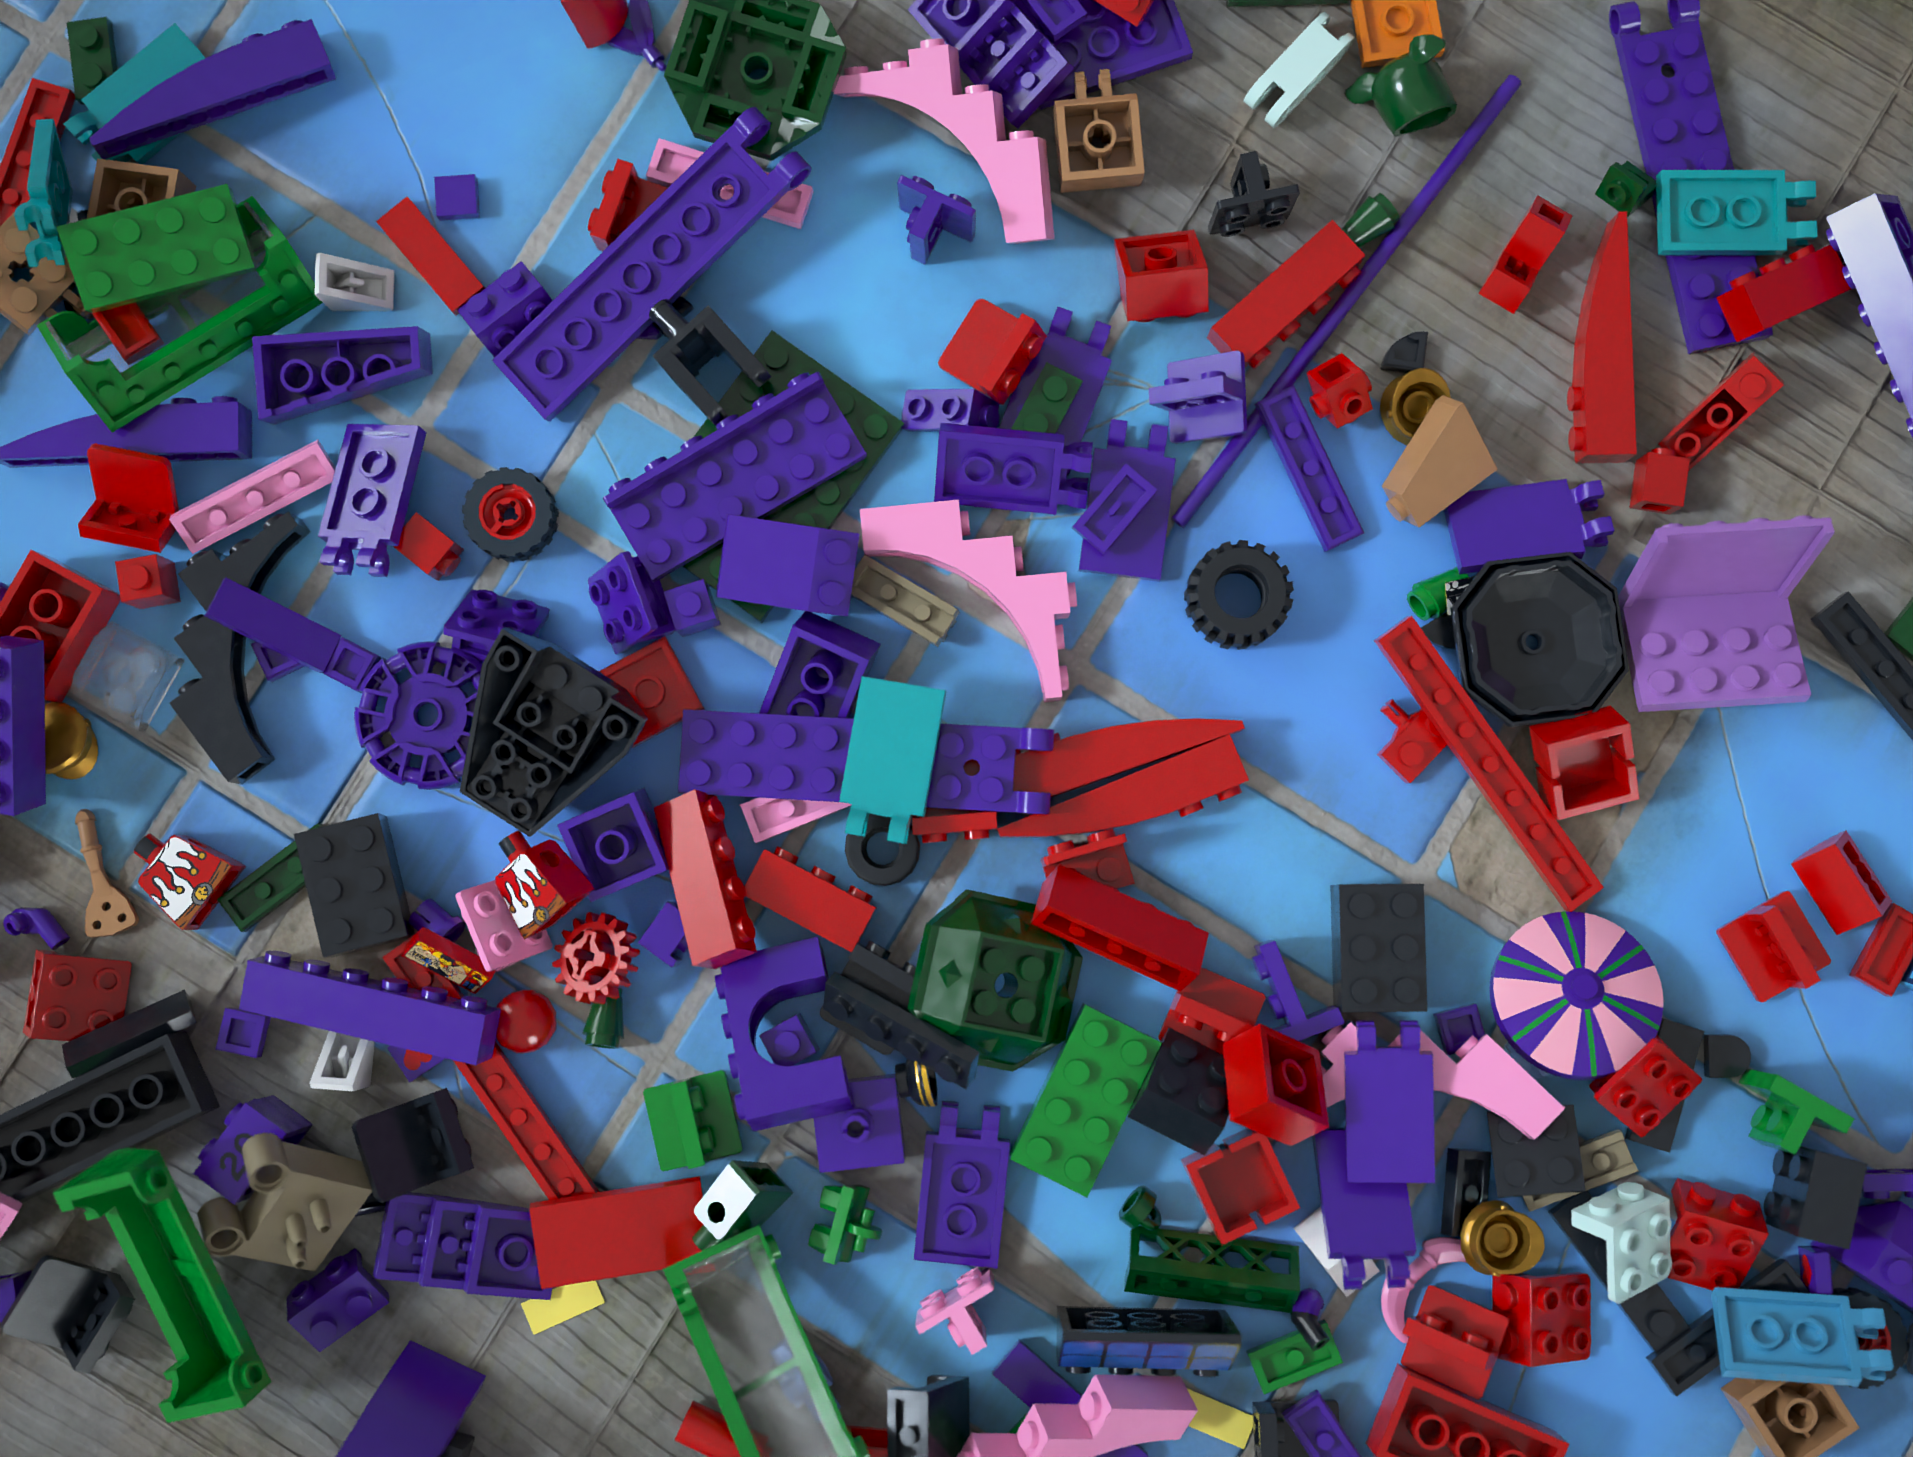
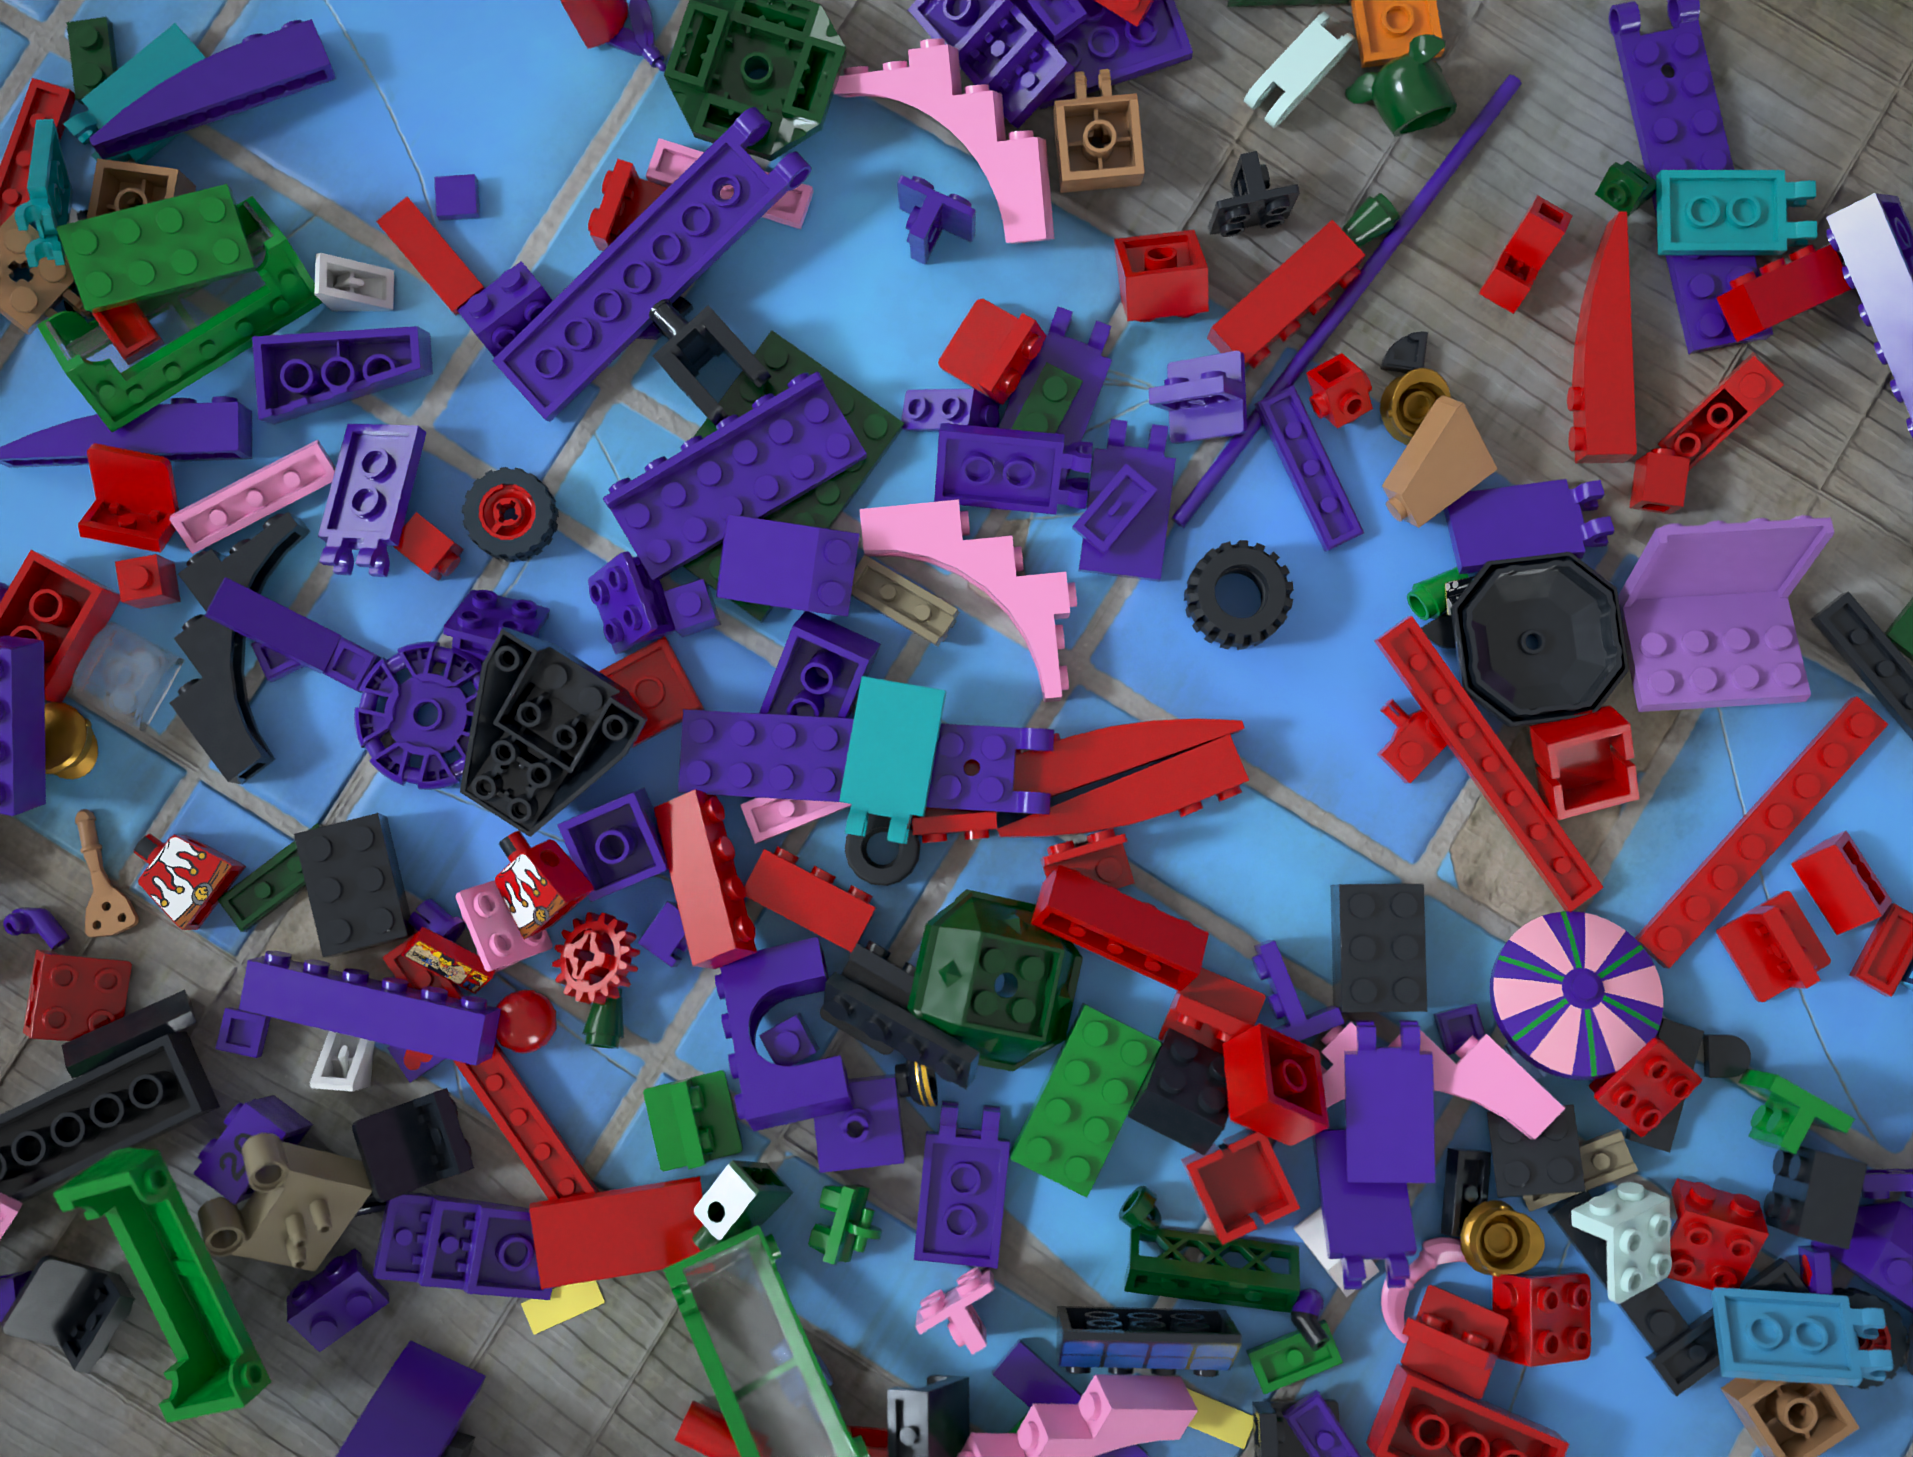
(1760, 832): none -> red plate

